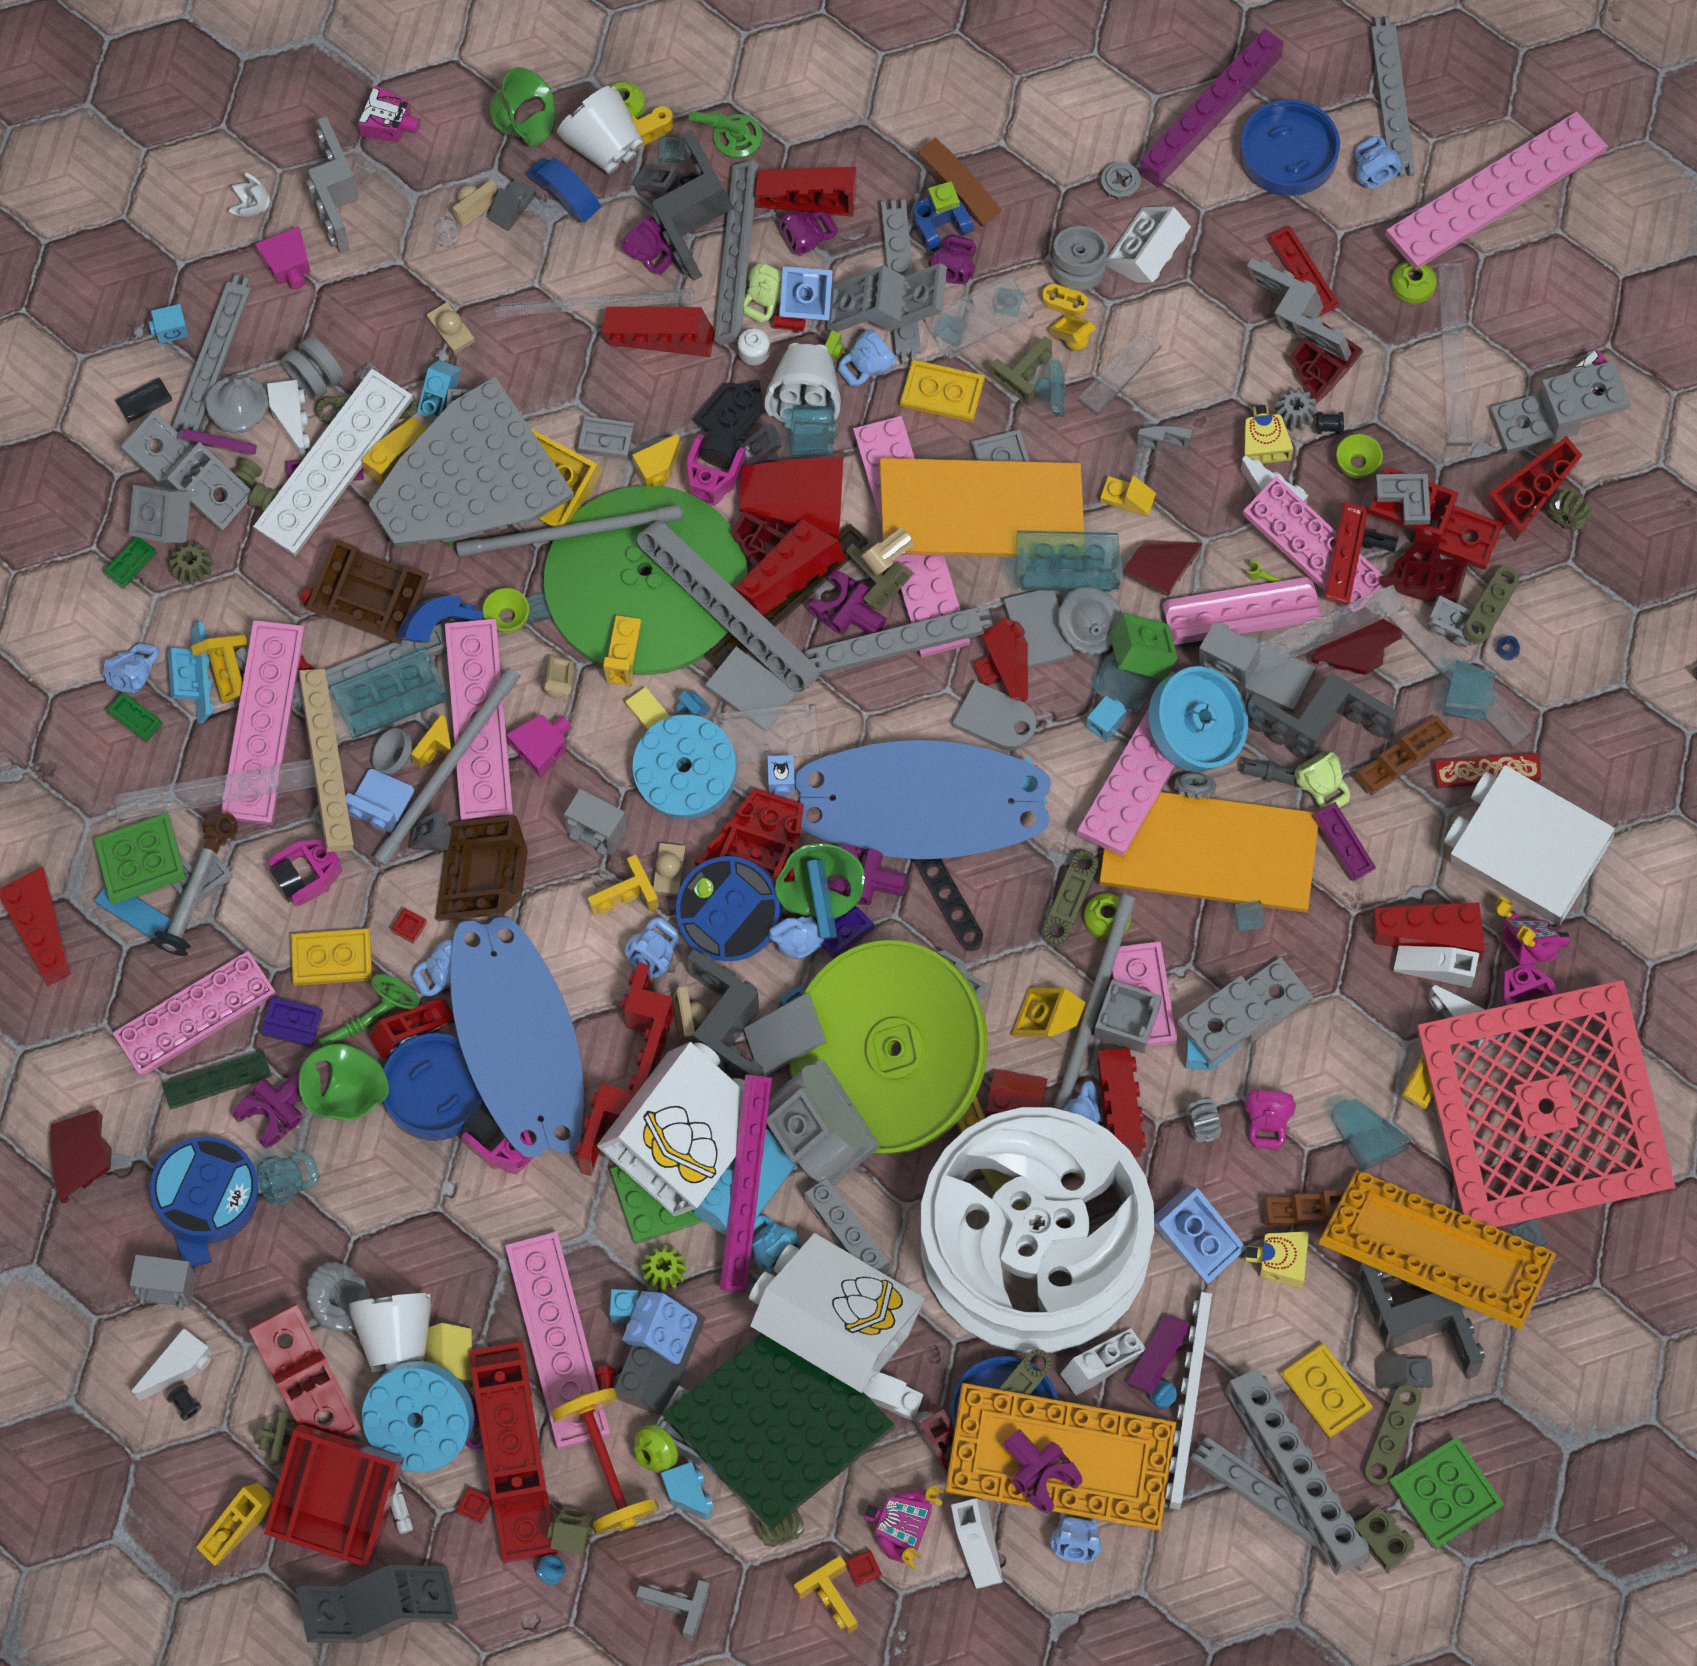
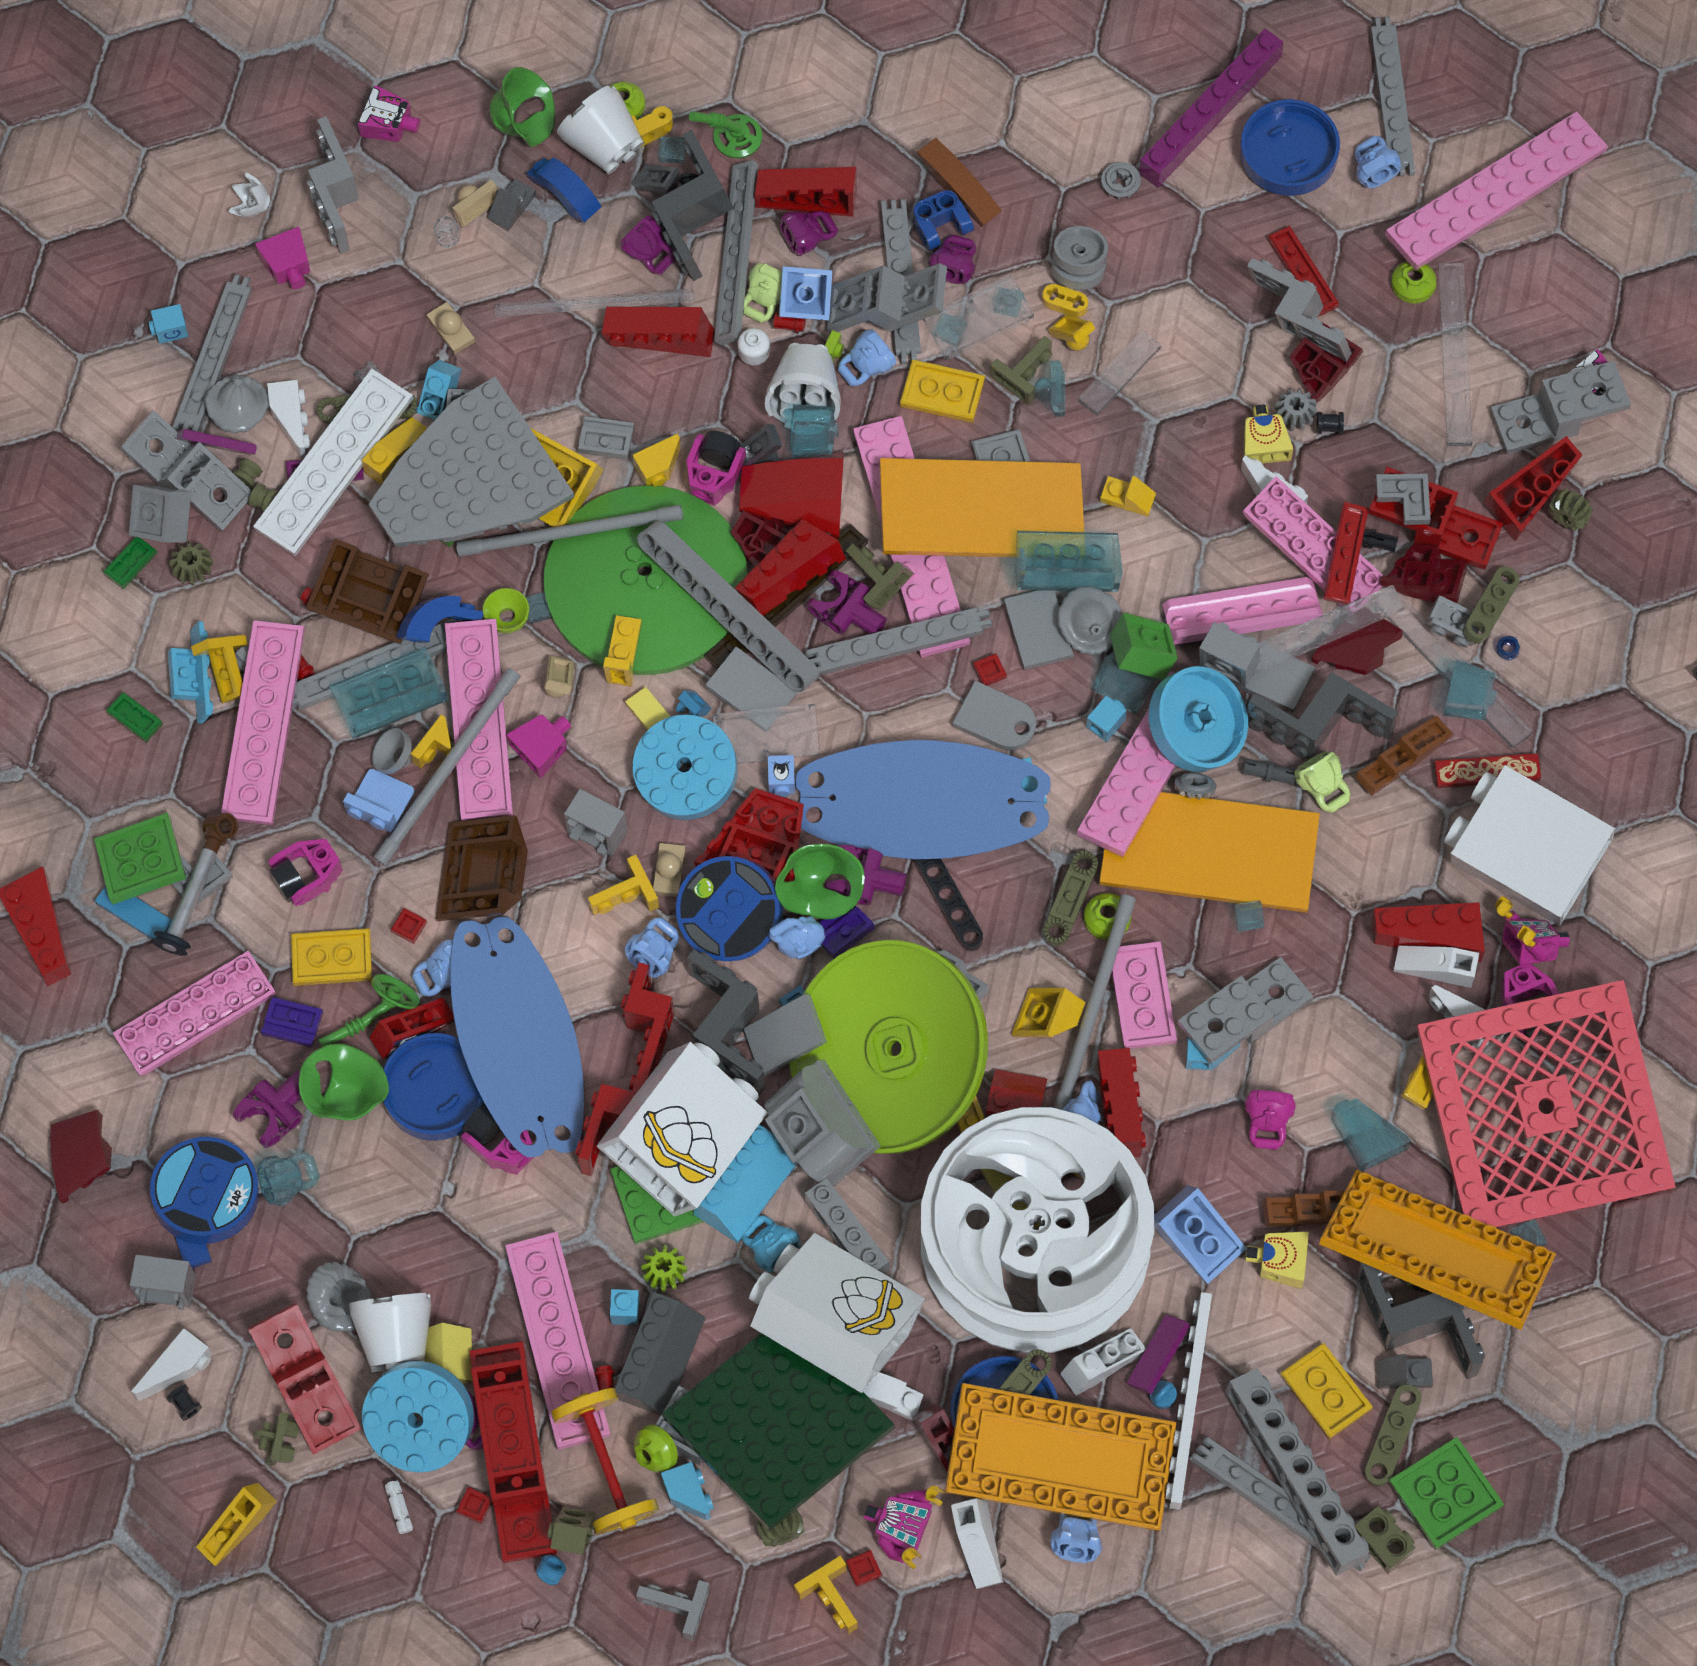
(129, 670): light blue piece -> none
(143, 400): black tile -> none
(214, 790): clear tile -> none
(216, 1079): clear green tile -> none
(313, 368): light grey wheel -> none
(325, 760): tan plate -> none
(333, 1495): red slope -> none
(377, 1604): dark grey bracket -> none
(430, 833): flat silver slope -> none
(660, 1326): light blue bracket -> none
(688, 1014): tan tile -> none
(732, 409): black tile -> none
(745, 1183): dark pink tile -> none
(822, 899): dark azure tile -> none
(883, 554): tan piece -> none
(943, 197): lime plate -> none
(1010, 655): red slope -> none
(1038, 1467): magenta connector -> none
(1128, 1016): light grey container -> none
(1148, 243): white slope -> none
(1156, 436): light grey slope -> none
(1161, 563): dark red slope -> none
(1203, 1119): light grey gear -> none
(1260, 573): lime hand -> none
(1344, 841): magenta tile -> none
(1359, 446): lime piece -> none

